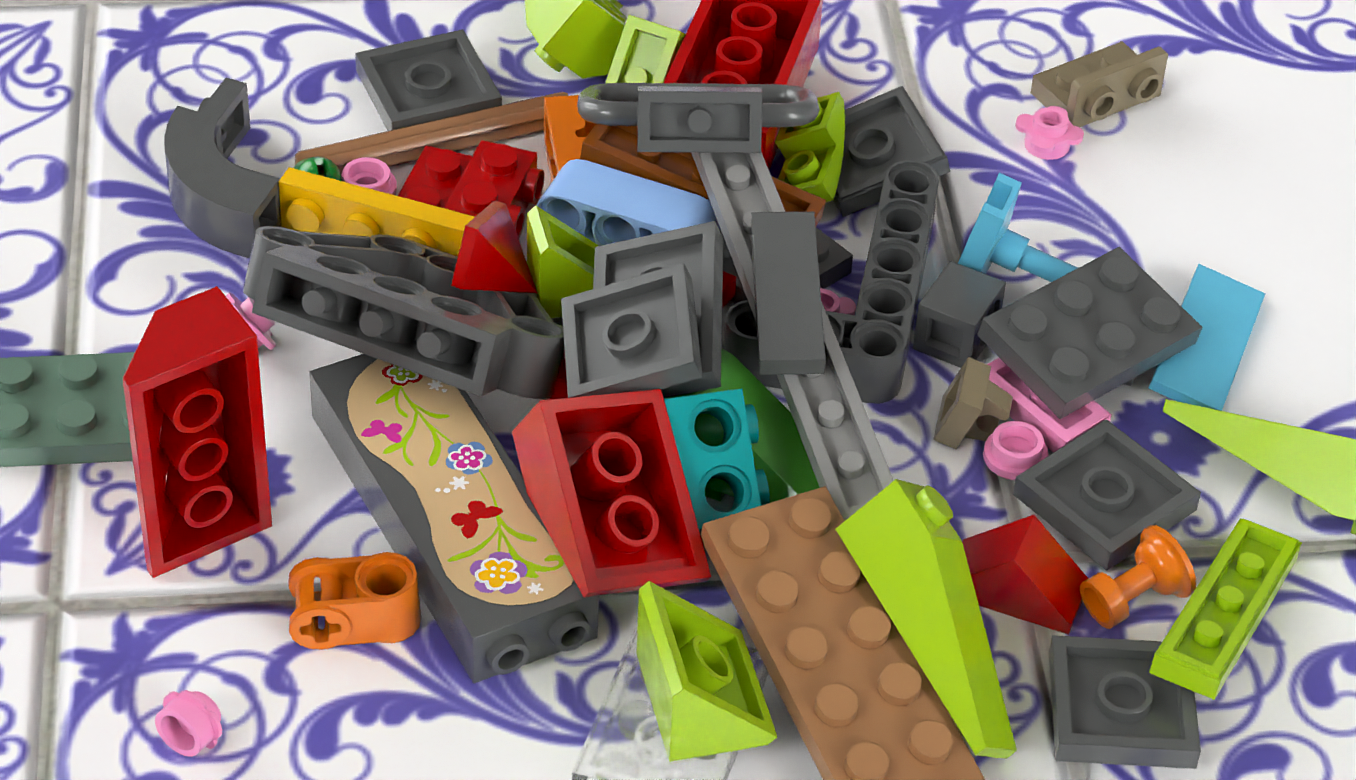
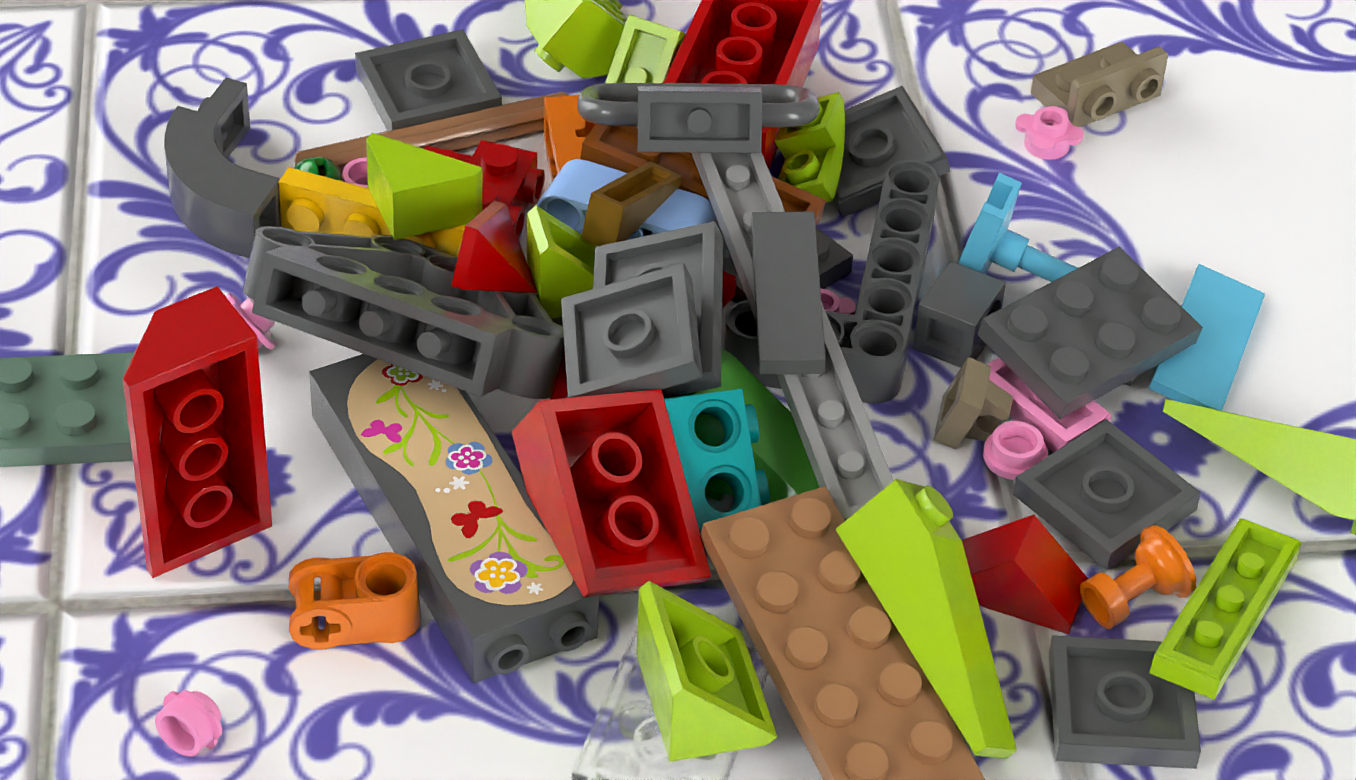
(420, 188): none -> lime slope
(627, 203): none -> pearl gold piece

